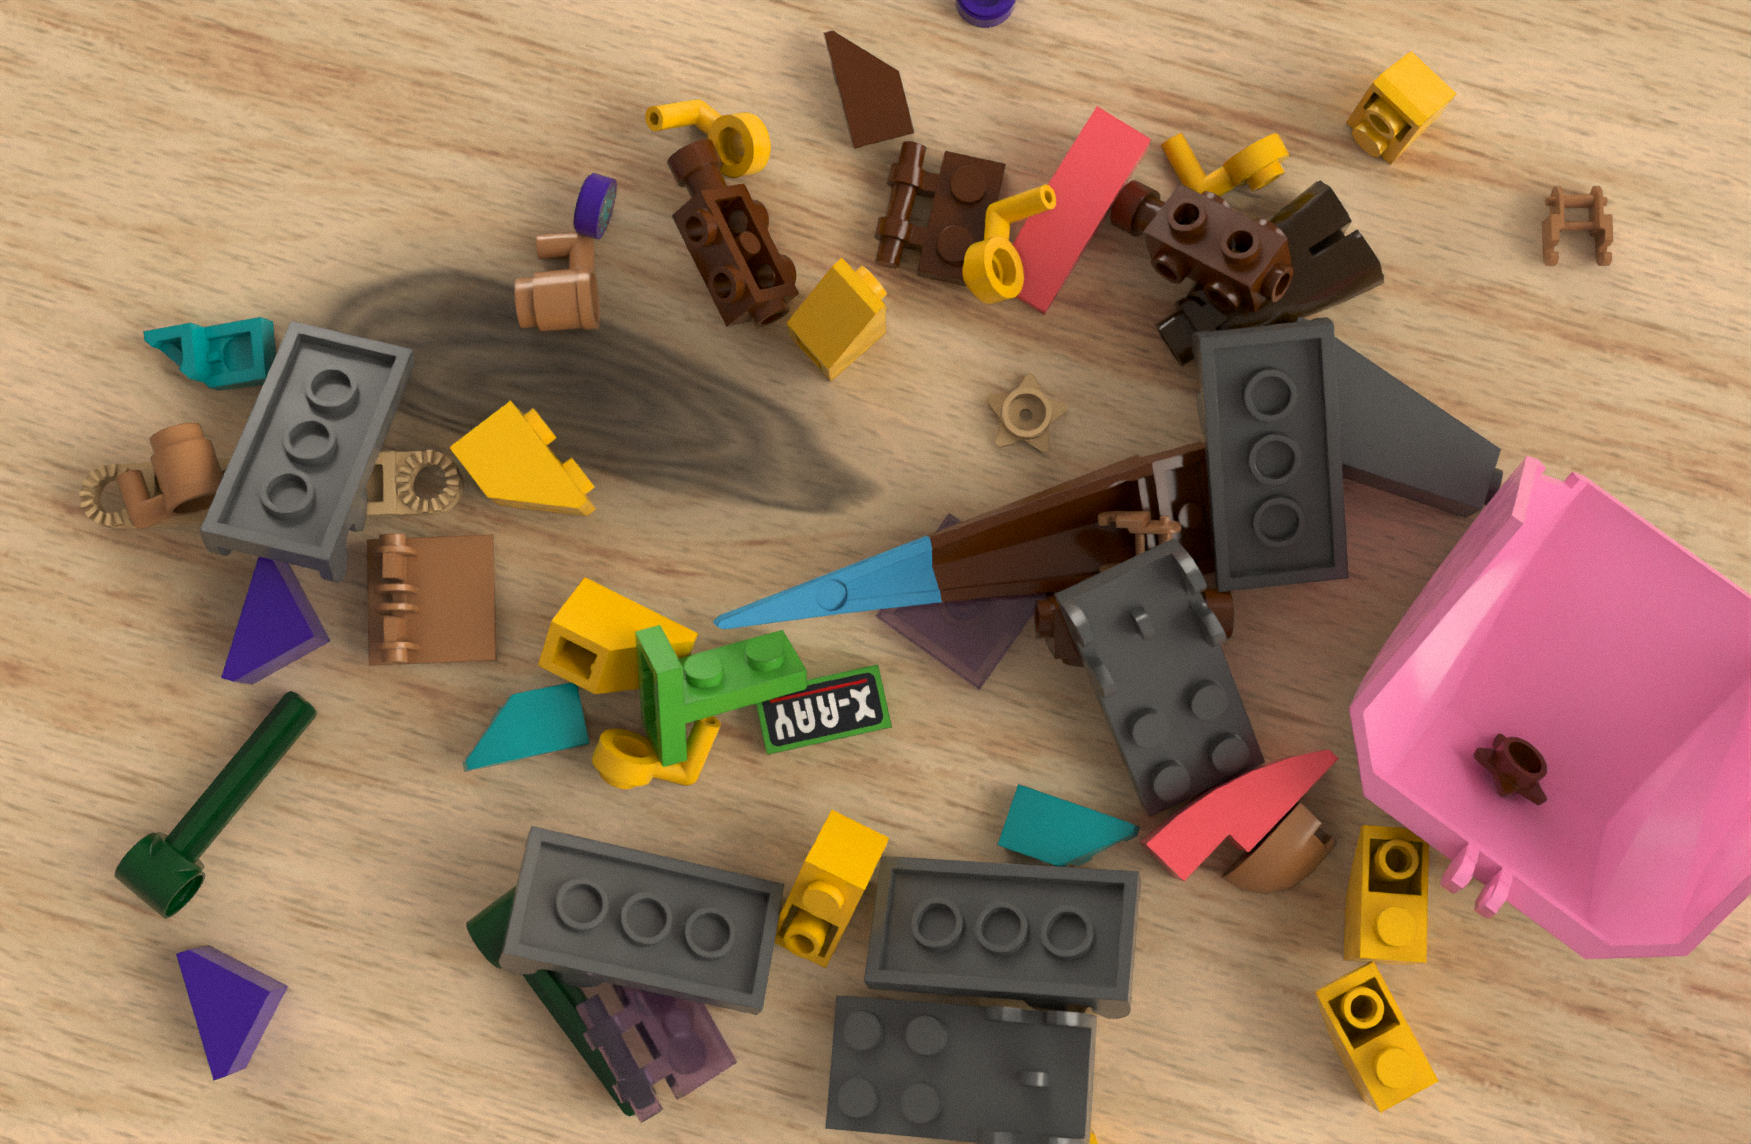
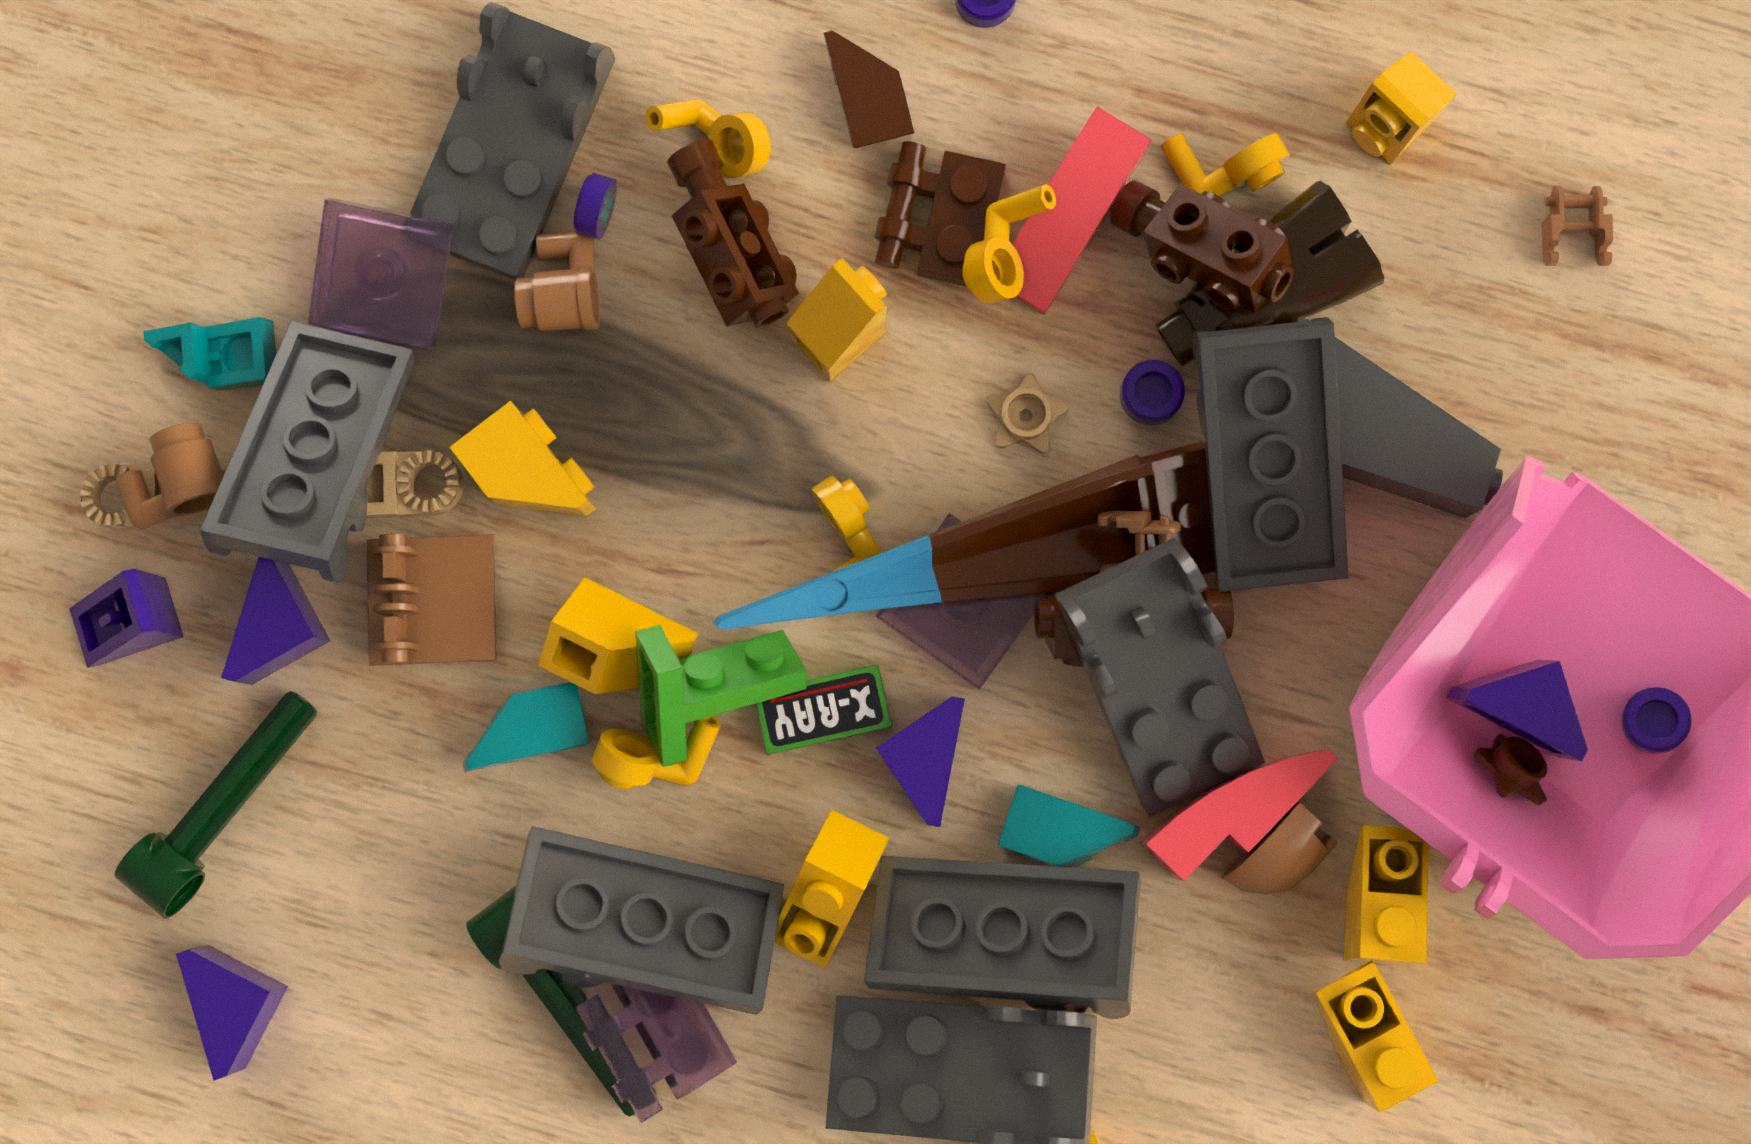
(125, 617): none -> dark purple slope
(380, 273): none -> plate
(511, 138): none -> dark grey hinge
(844, 509): none -> yellow plate
(924, 757): none -> dark purple slope
(1152, 392): none -> dark purple tile
(1529, 703): none -> dark purple slope
(1656, 720): none -> dark purple tile

